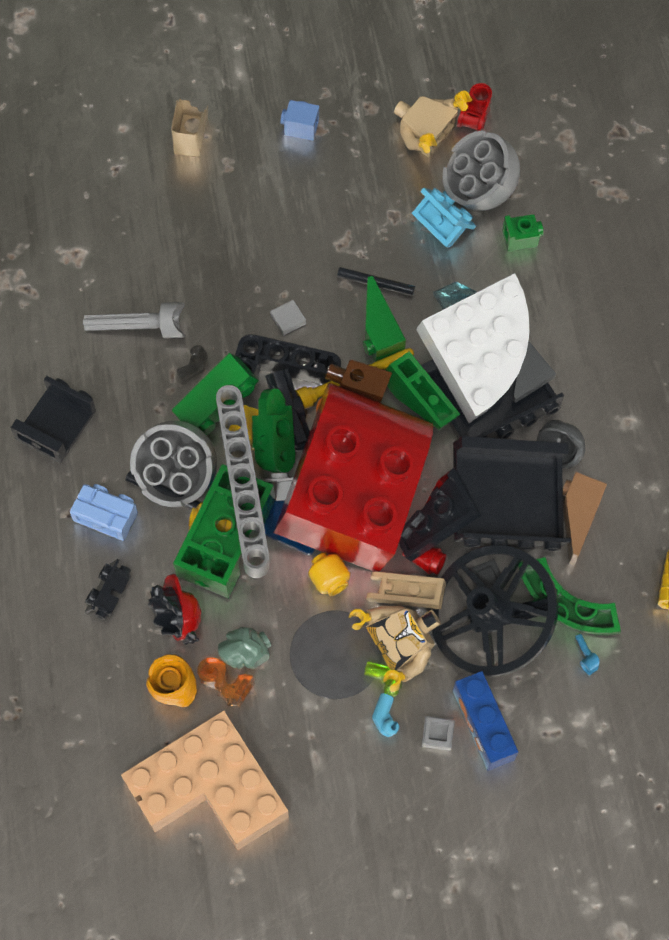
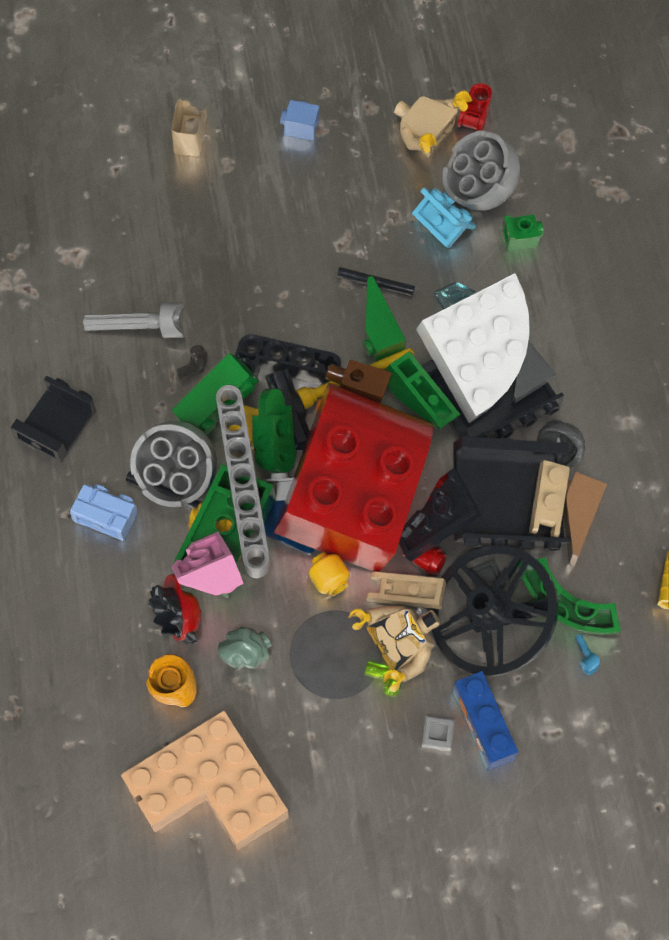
(111, 579): black hinge -> none
(208, 567): none -> bright pink slope
(214, 675): clear orange leg -> none
(288, 317): light grey tile -> none
(382, 718): medium azure arm -> none
(549, 497): none -> tan hinge

